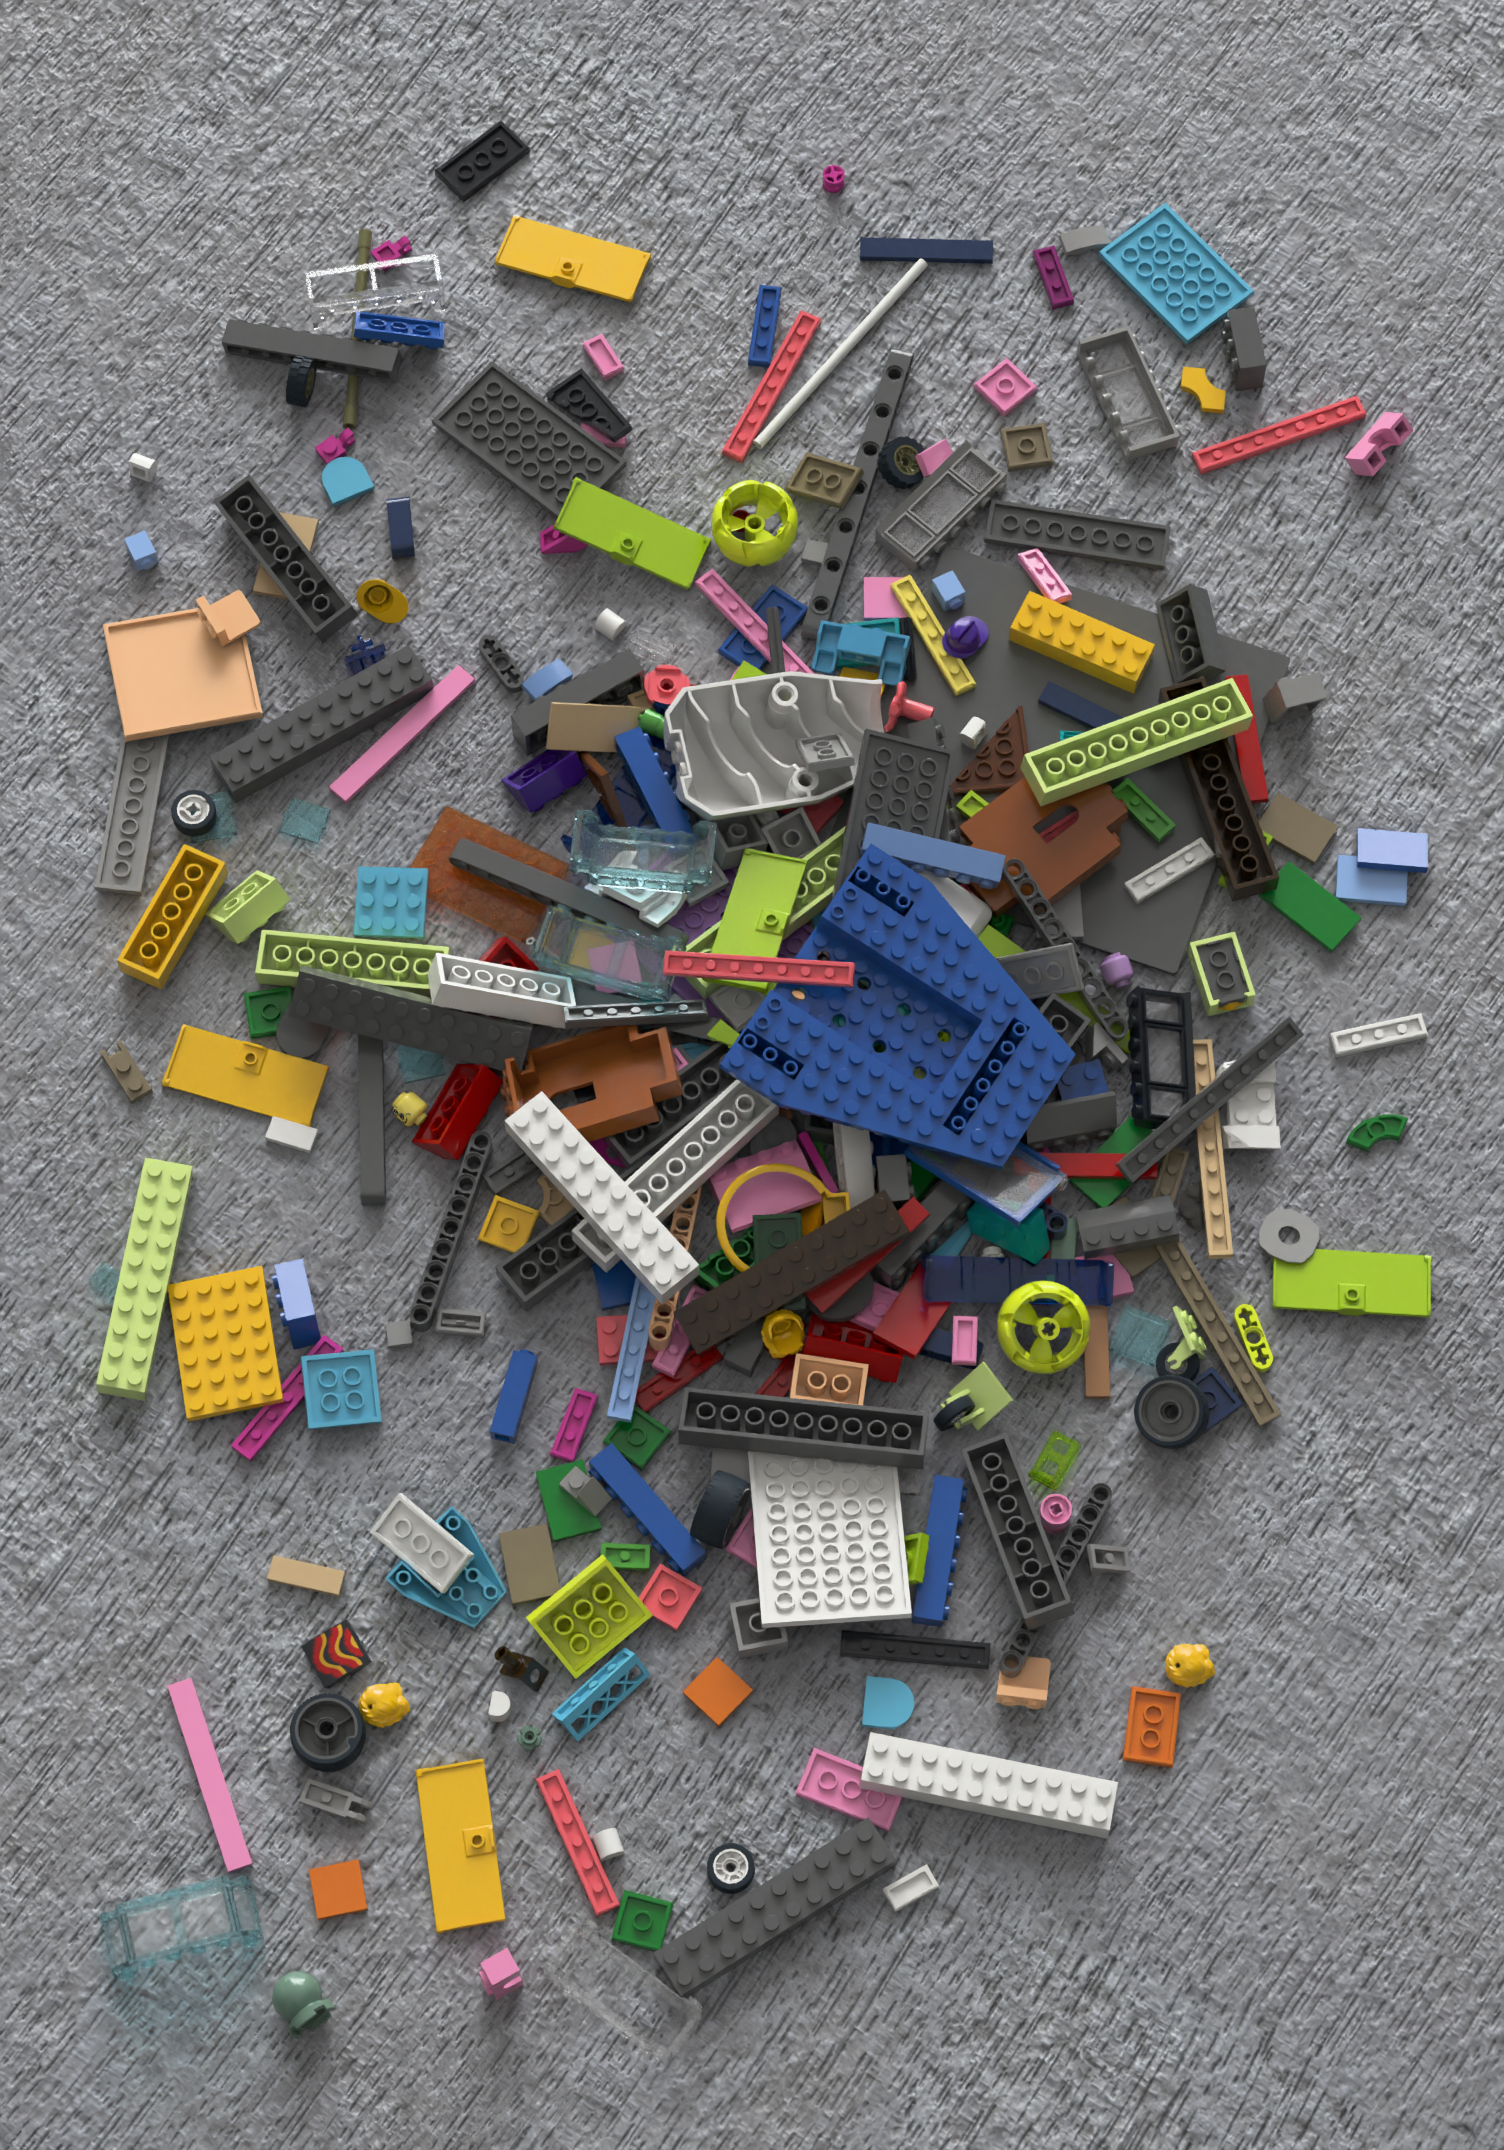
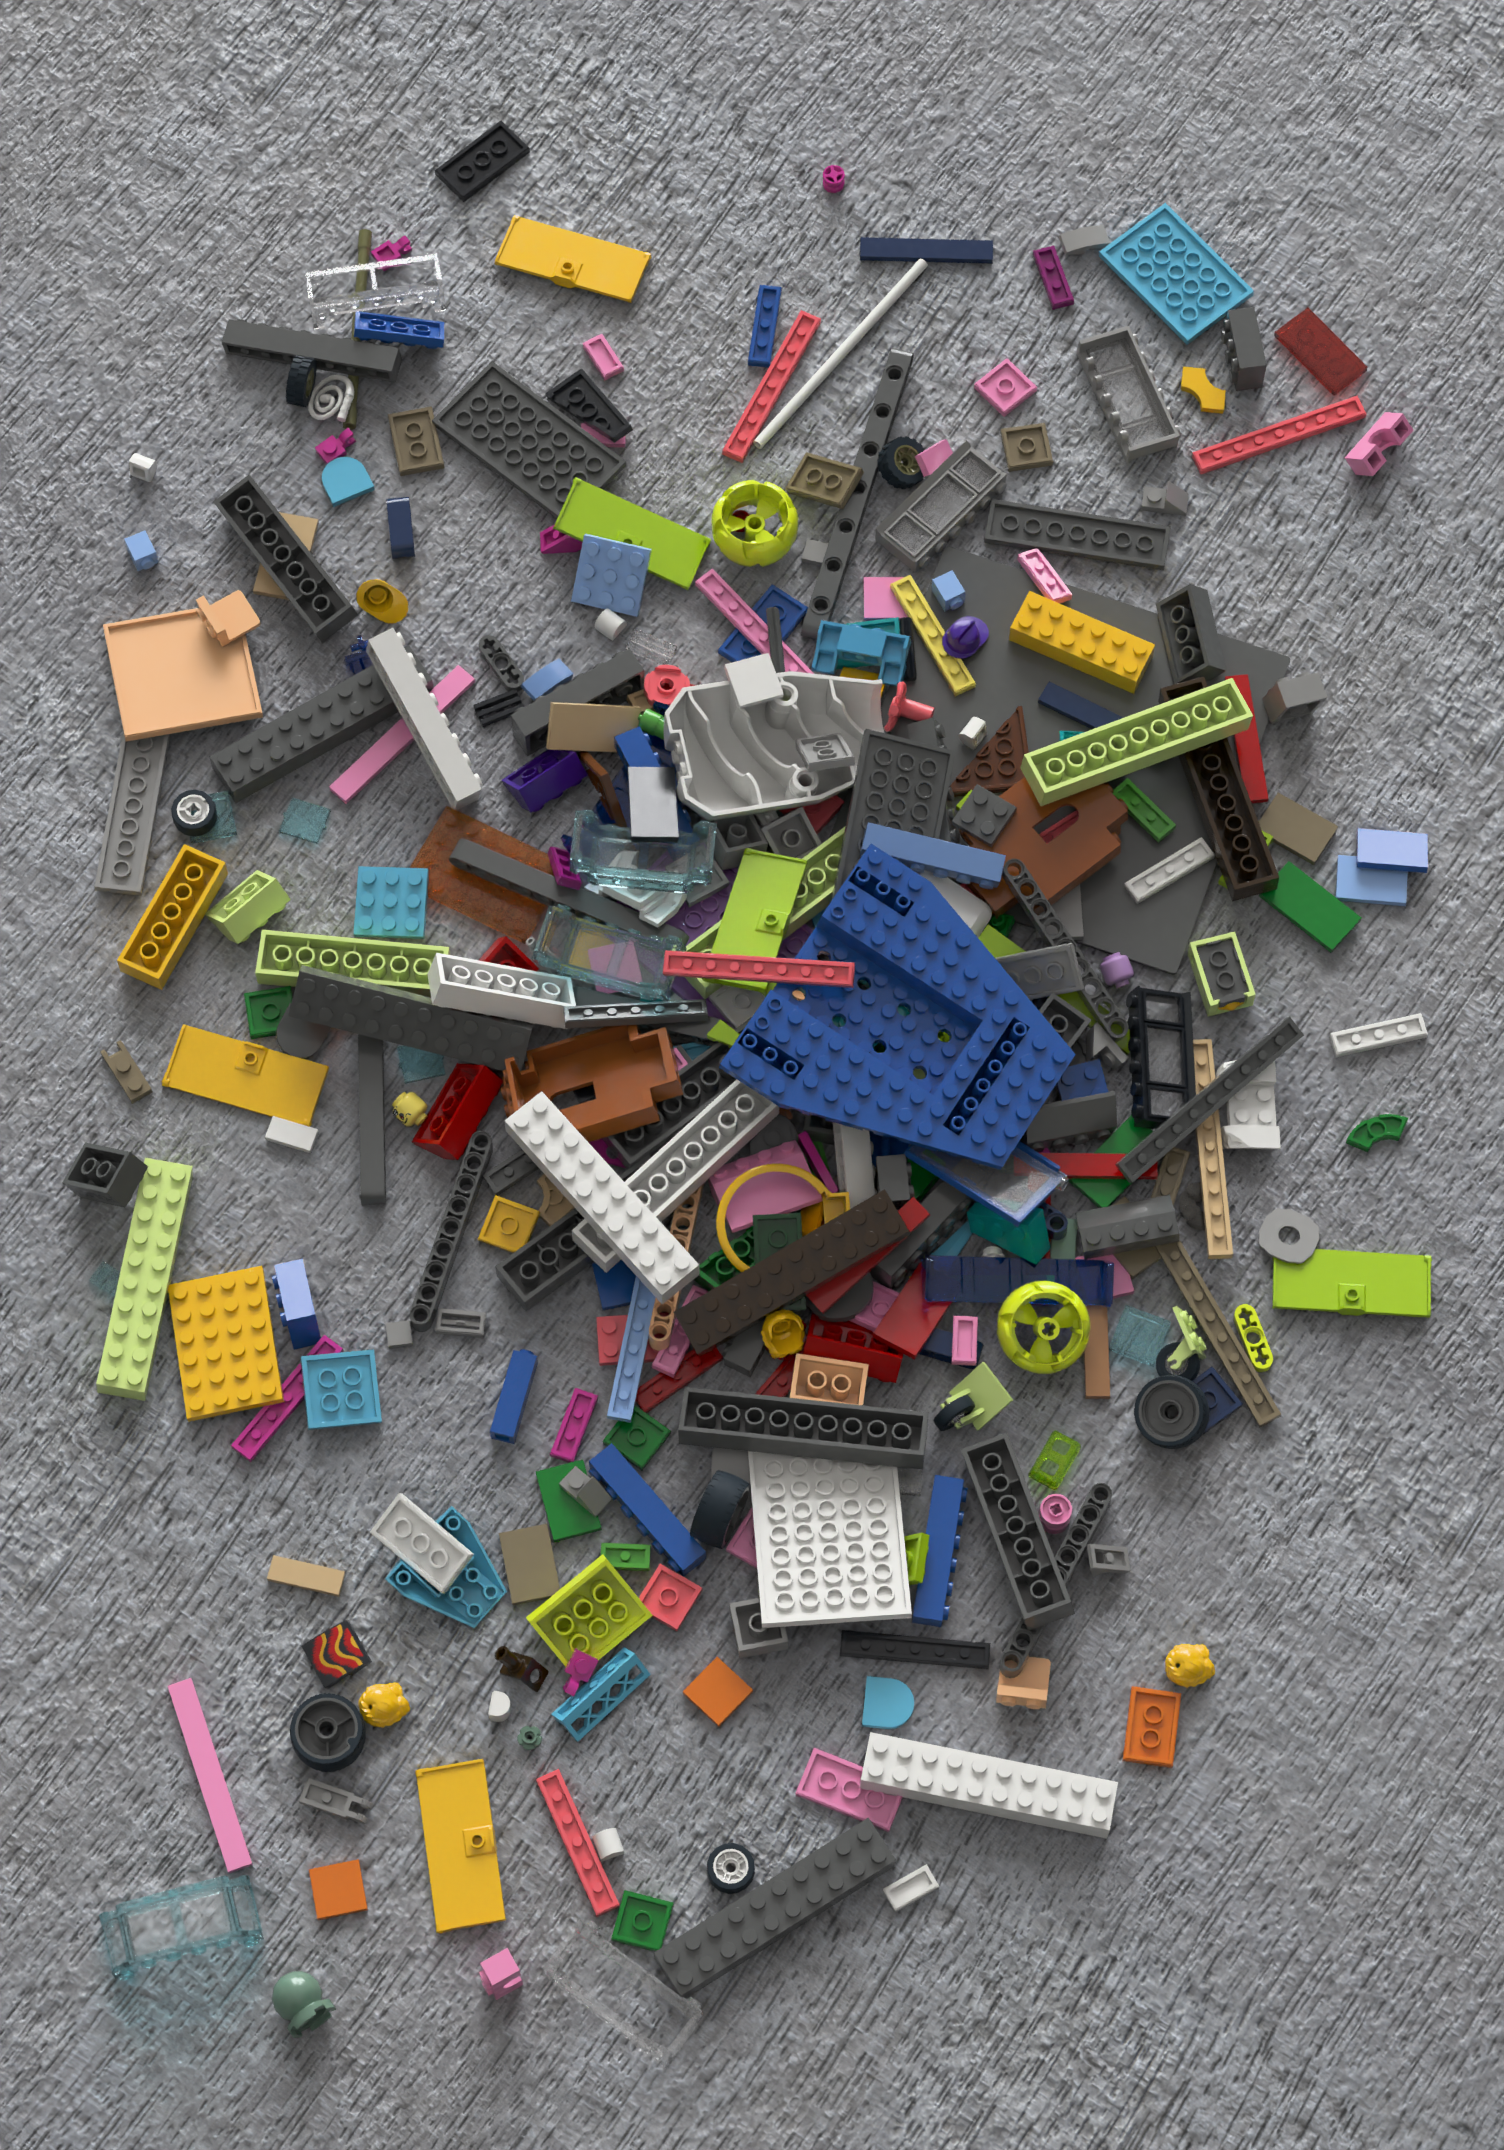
(105, 1174): none -> dark grey brick
(328, 398): none -> white piece
(415, 441): none -> dark tan tile
(424, 719): none -> white brick
(498, 707): none -> black tile
(560, 865): none -> magenta tile
(580, 1668): none -> dark pink plate
(611, 575): none -> light blue plate
(653, 804): none -> tile
(753, 680): none -> white tile
(984, 815): none -> dark grey plate
(1169, 500): none -> light grey slope
(1320, 351): none -> clear red tile

